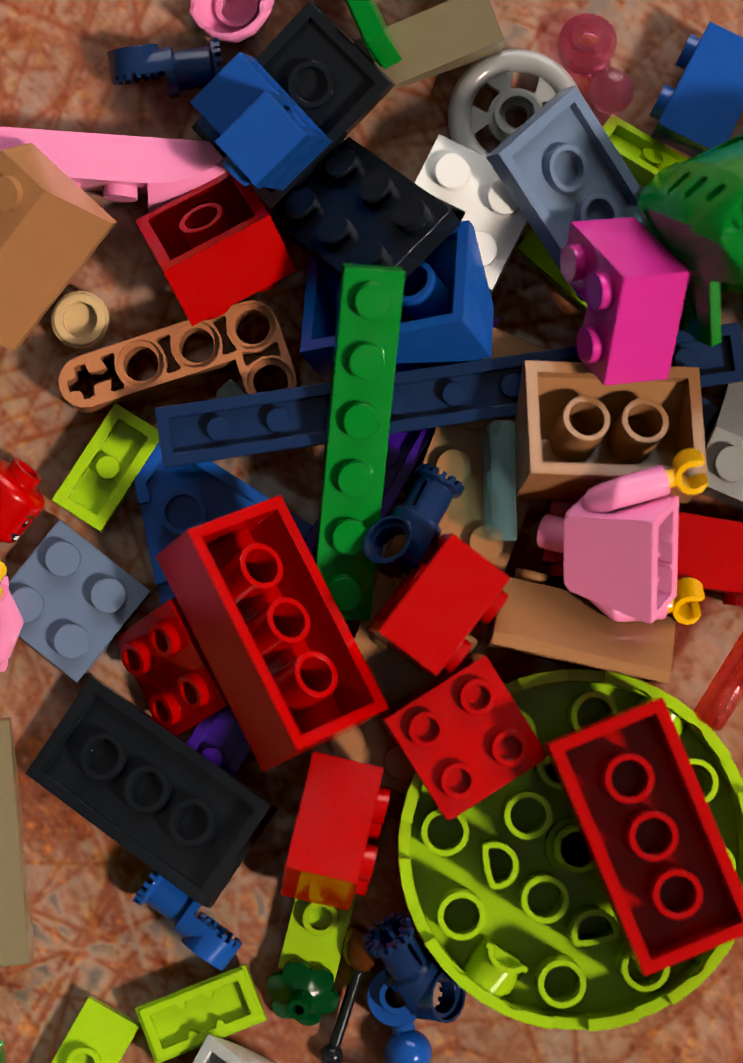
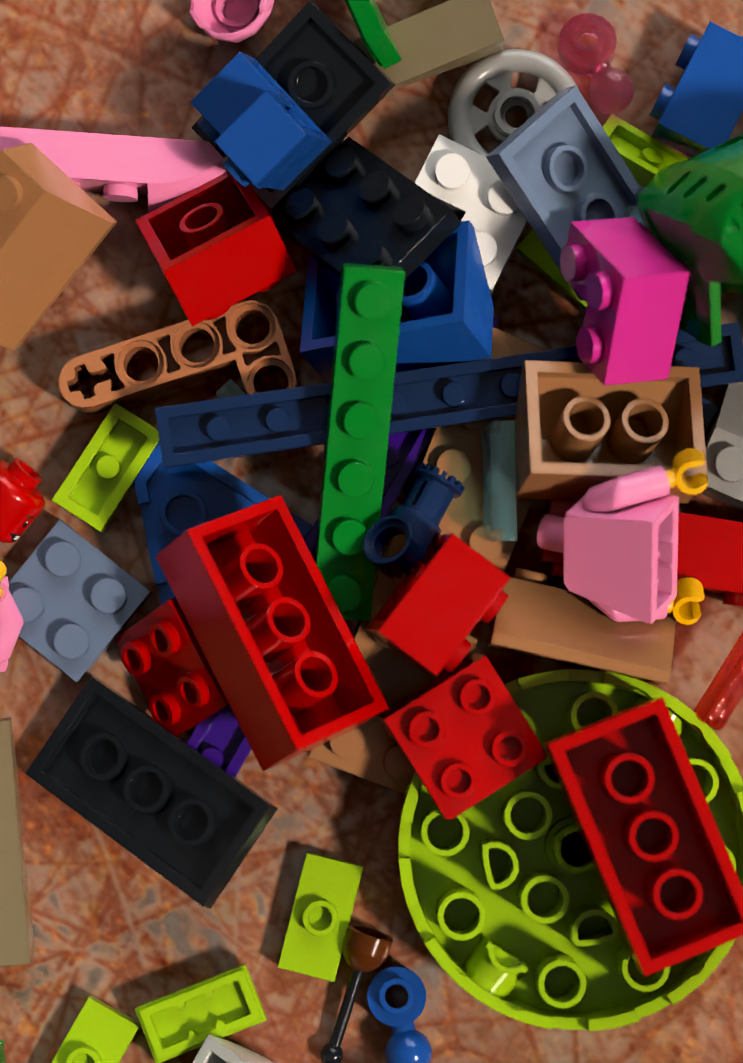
(81, 320): tan tile -> none
(183, 68): dark blue connector -> none
(197, 930): blue connector -> none
(302, 992): dark green plant -> none
(330, 837): red brick -> none
(409, 978): dark blue connector -> none

